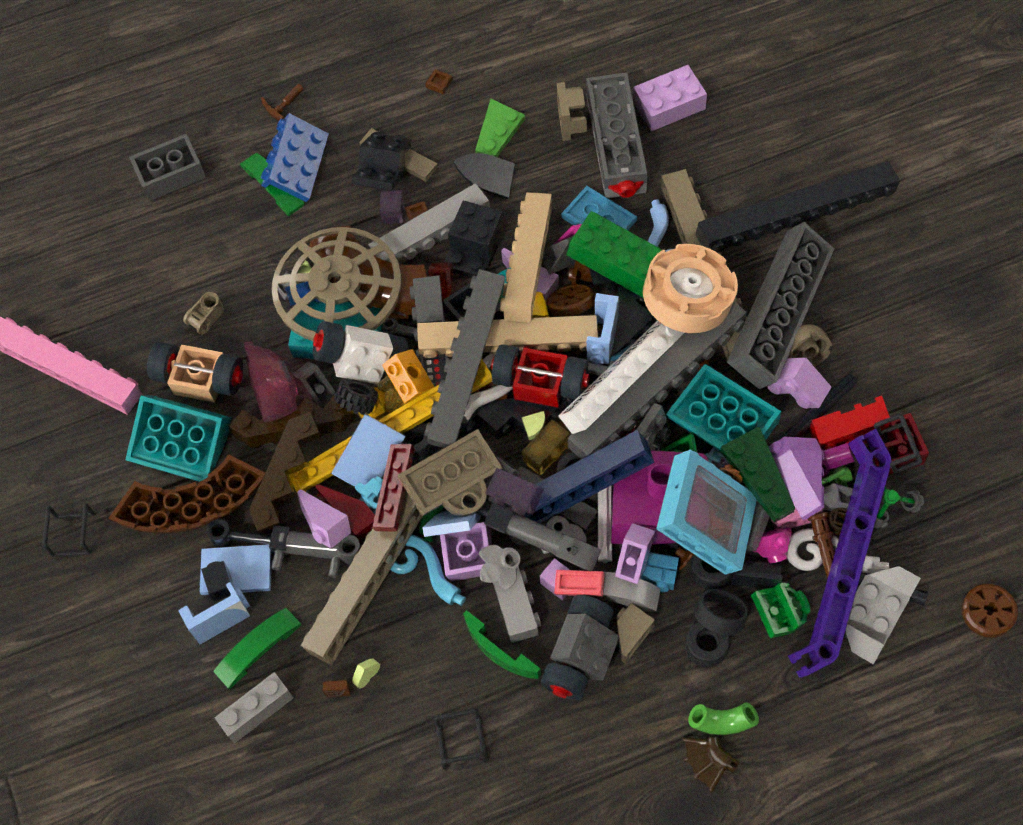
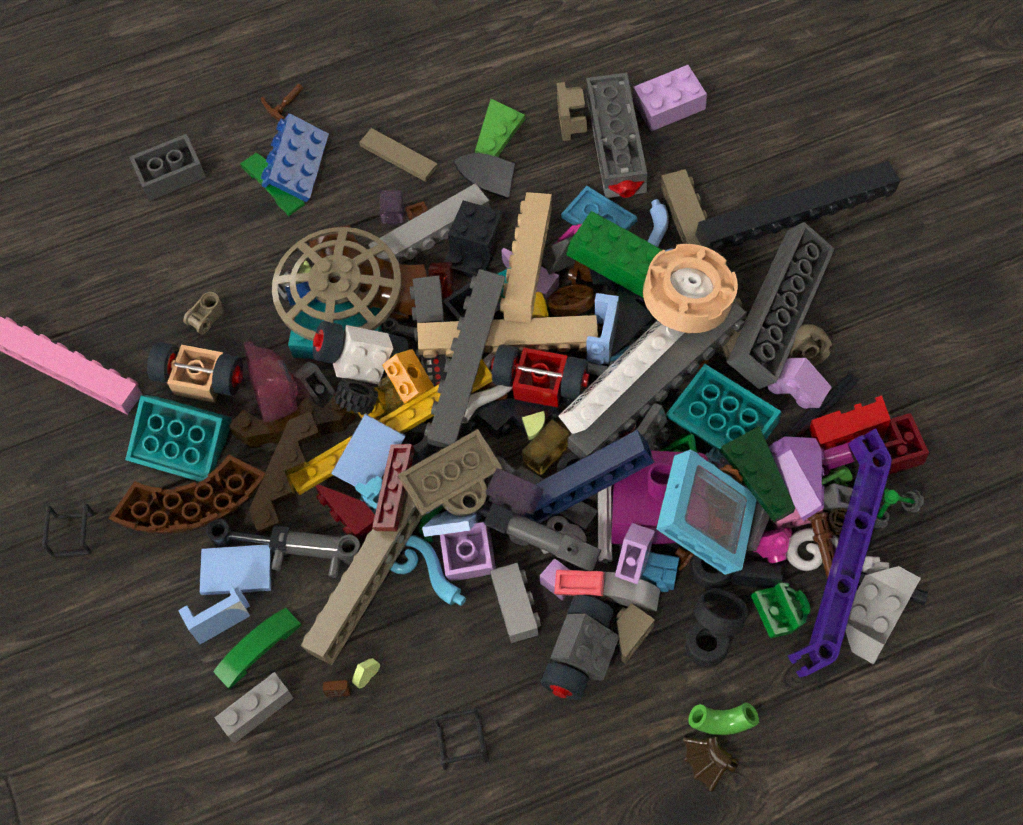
(216, 577): black brick -> none
(325, 522): lavender slope -> none
(381, 161): black bracket -> none
(439, 81): reddish brown tile -> none
(496, 566): light grey plate -> none
(521, 666): green slope -> none
(903, 424): black piece -> none
(989, 625): reddish brown wheel -> none

